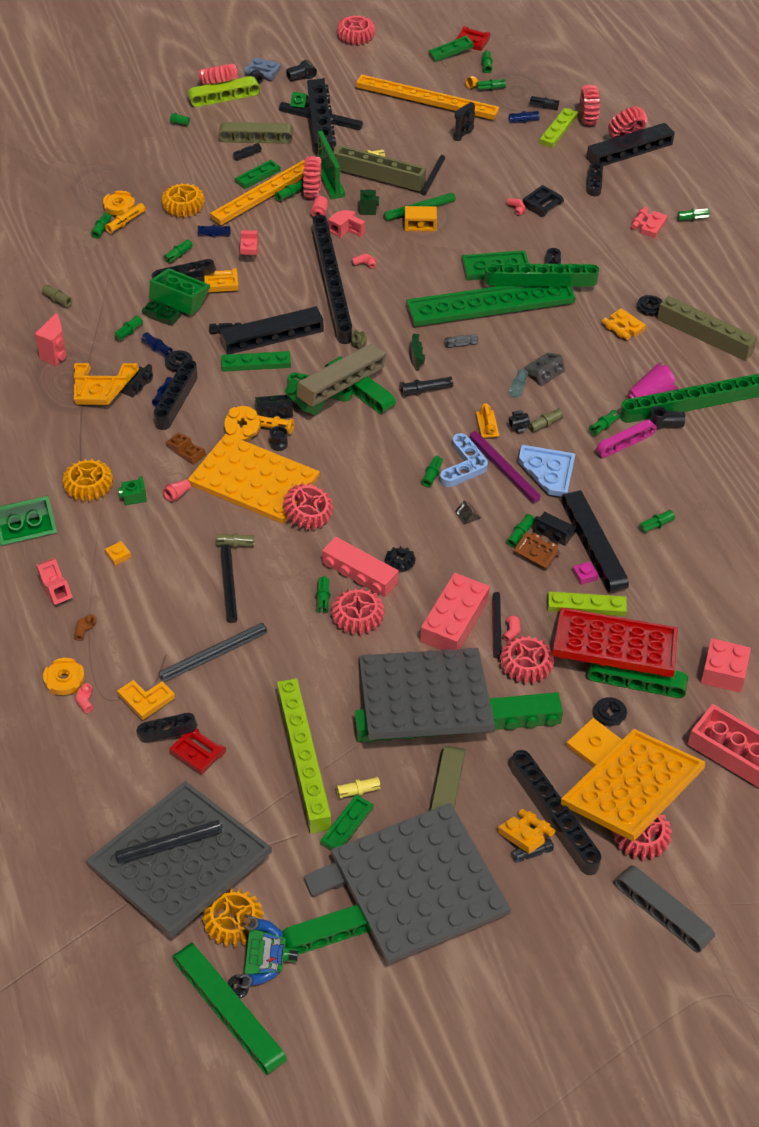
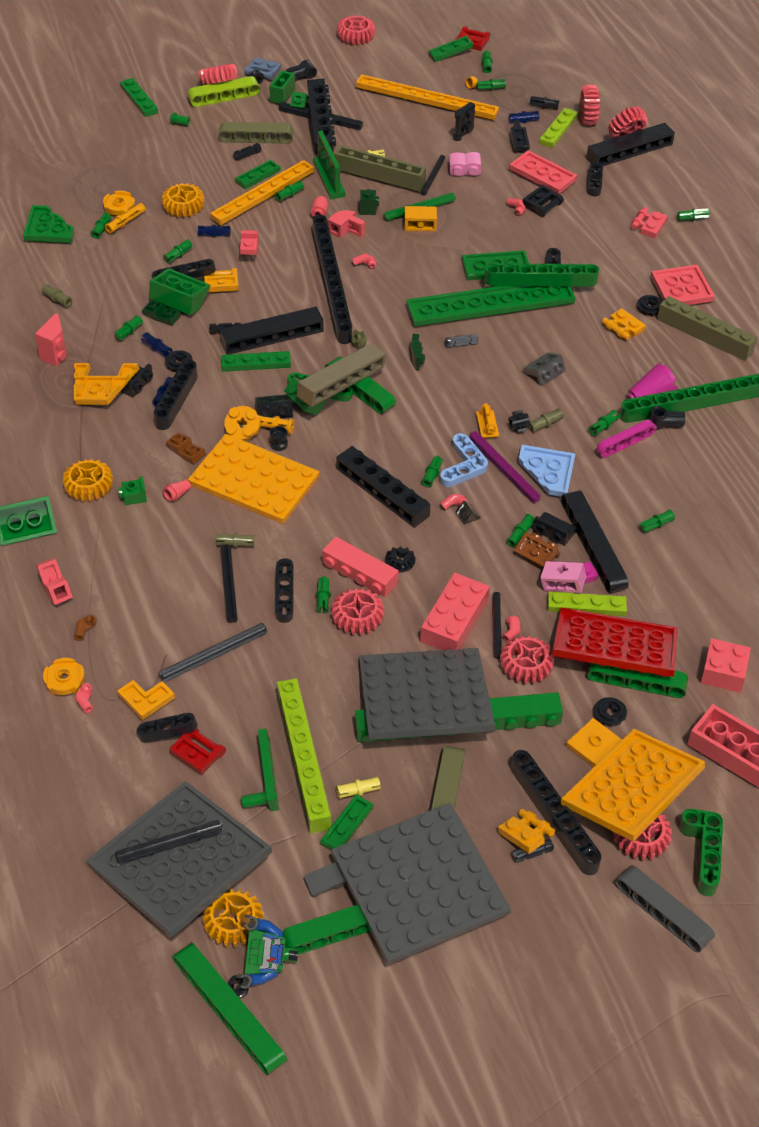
(47, 226): none -> green plate
(118, 553): light orange plate -> none
(139, 97): none -> green plate
(270, 795): none -> green piece
(282, 87): none -> green brick
(284, 590): none -> black beam
(307, 511): coral gear -> none
(312, 177): coral gear -> none
(383, 486): none -> black brick
(418, 387): black pin -> none
(453, 499): none -> coral arm
(465, 164): none -> bright pink brick
(518, 383): clear light blue pin -> none
(519, 137): none -> black hinge
(543, 172): none -> coral plate
(563, 577): none -> bright pink brick
(683, 284): none -> coral plate
(701, 829): none -> green beam

